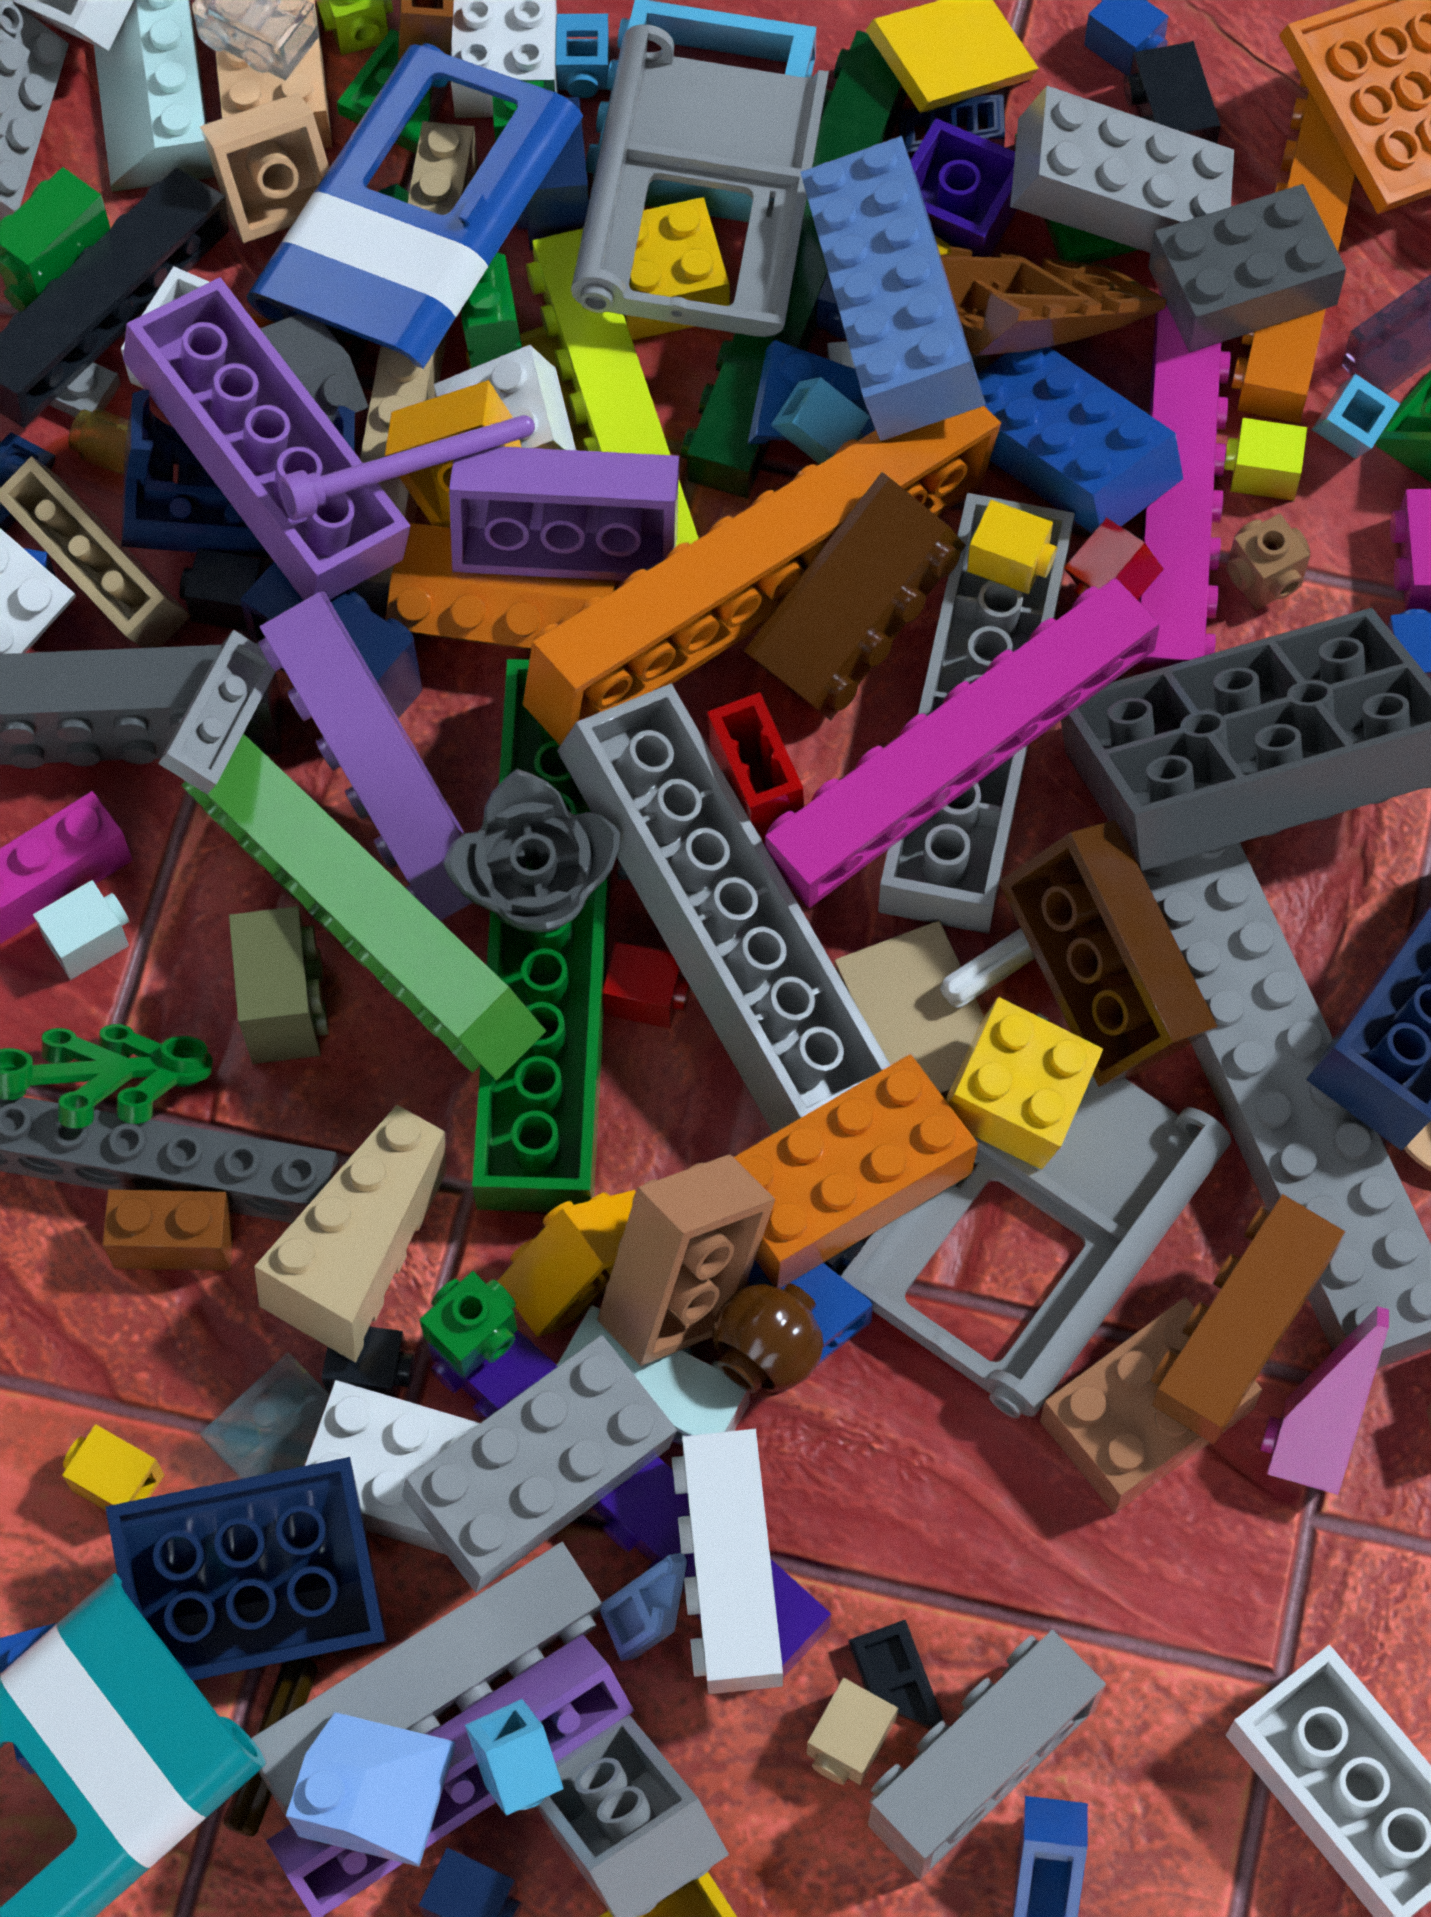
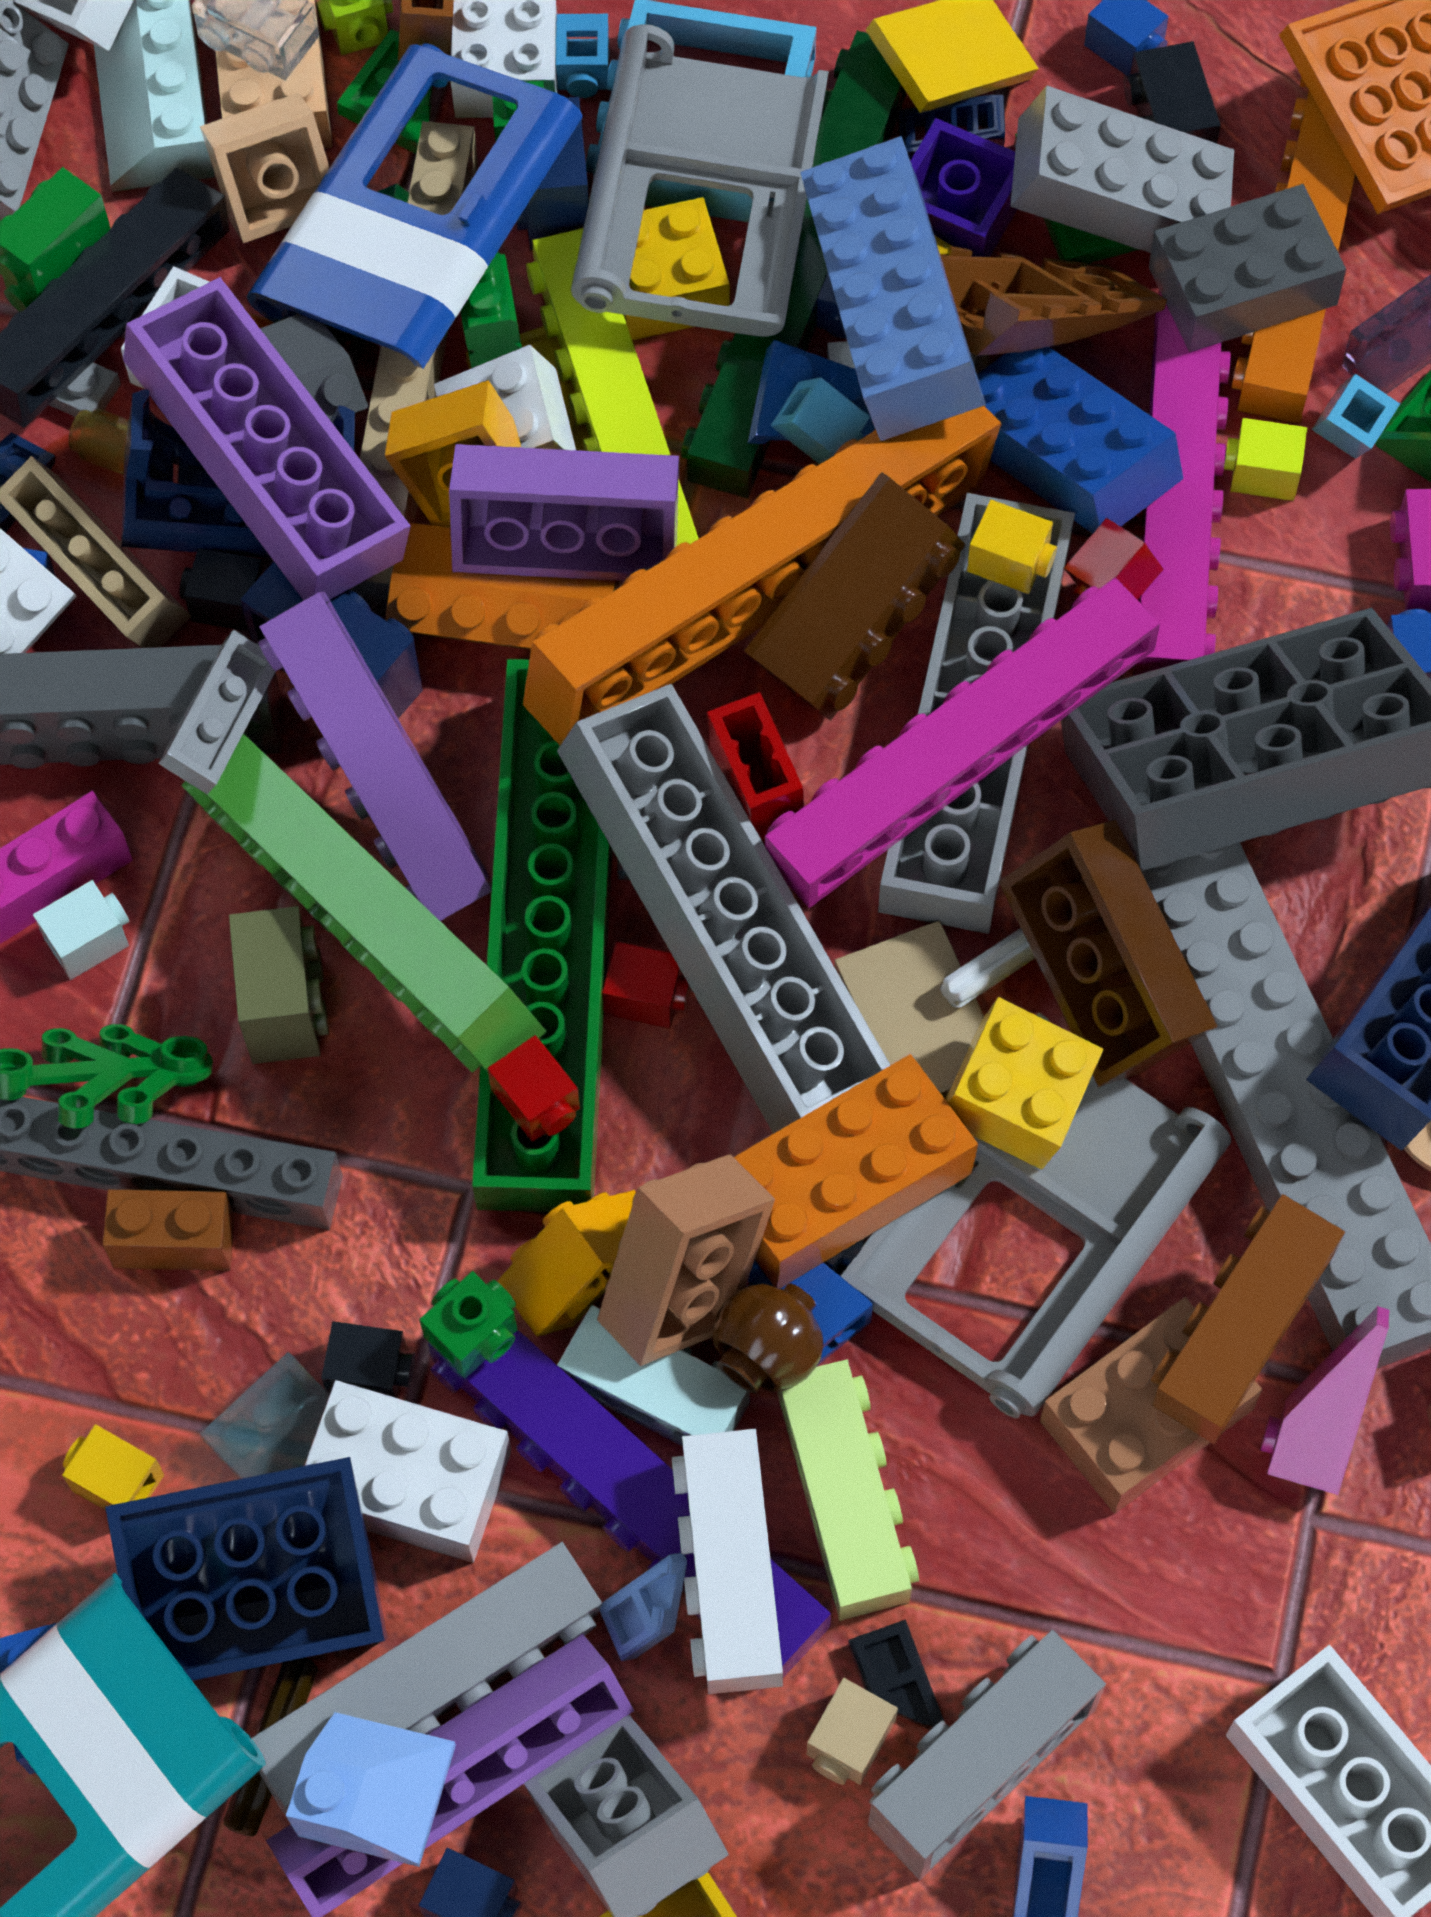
(306, 492): medium lavender piece -> none
(354, 1235): tan wedge -> none
(514, 1757): medium azure brick -> none
(525, 822): dark grey brick -> none
(534, 1089): none -> red brick
(538, 1463): light grey brick -> none
(846, 1493): none -> yellowish green brick
(1268, 560): medium nougat brick -> none

